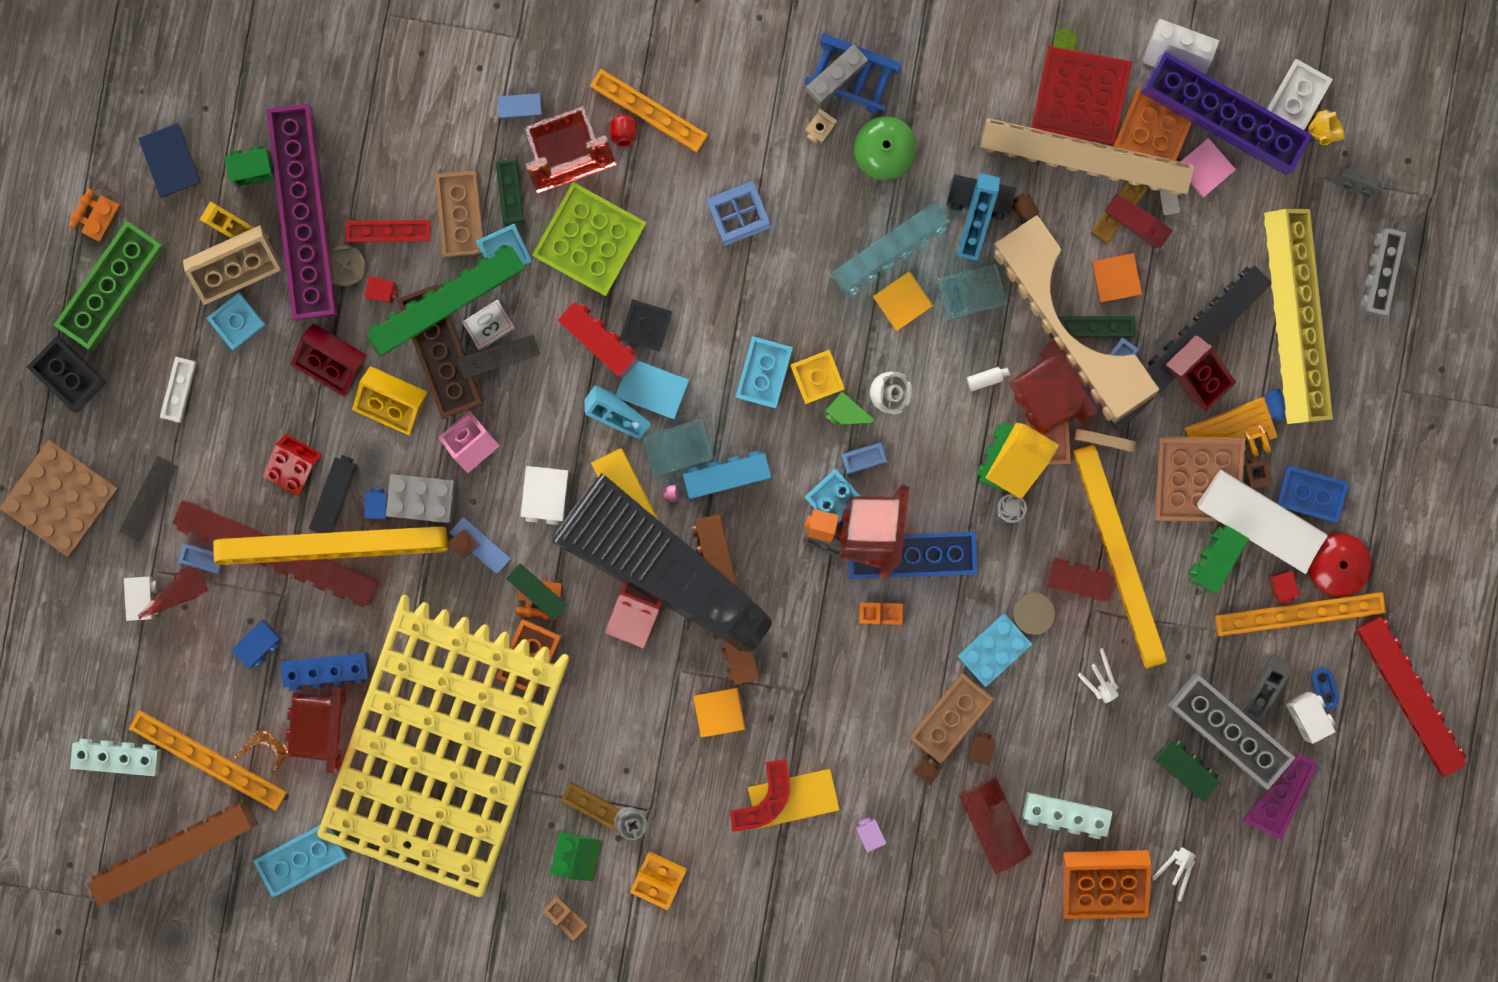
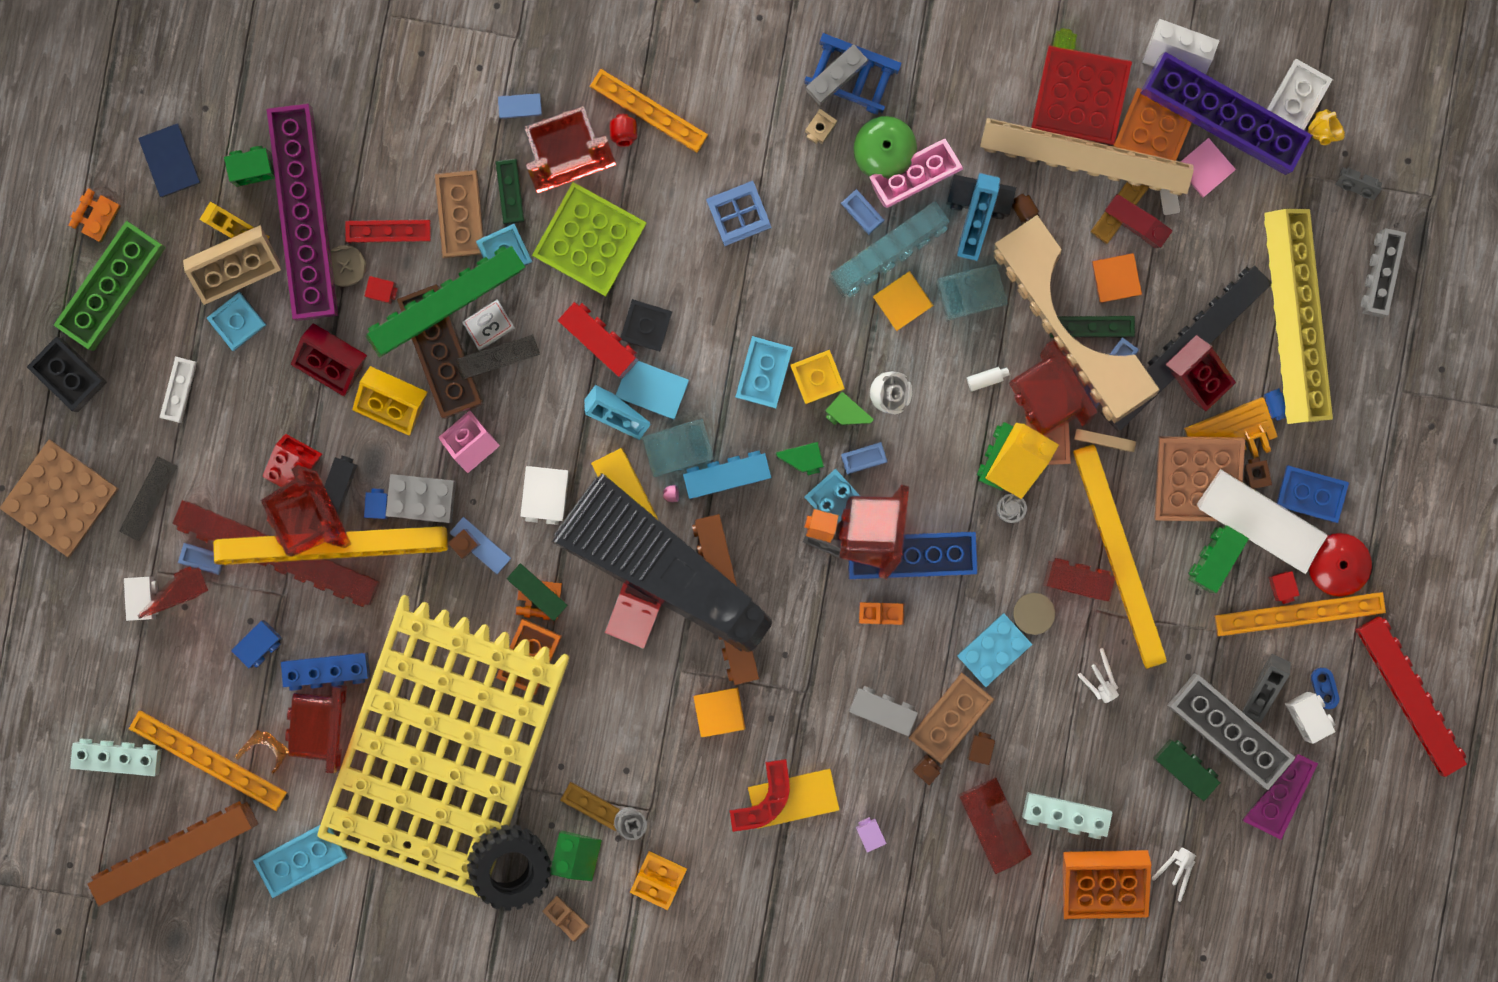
(304, 514): none -> clear red windscreen
(518, 891): none -> black tyre
(803, 458): none -> green slope
(862, 212): none -> medium blue tile
(883, 710): none -> light grey brick
(925, 170): none -> bright pink slope

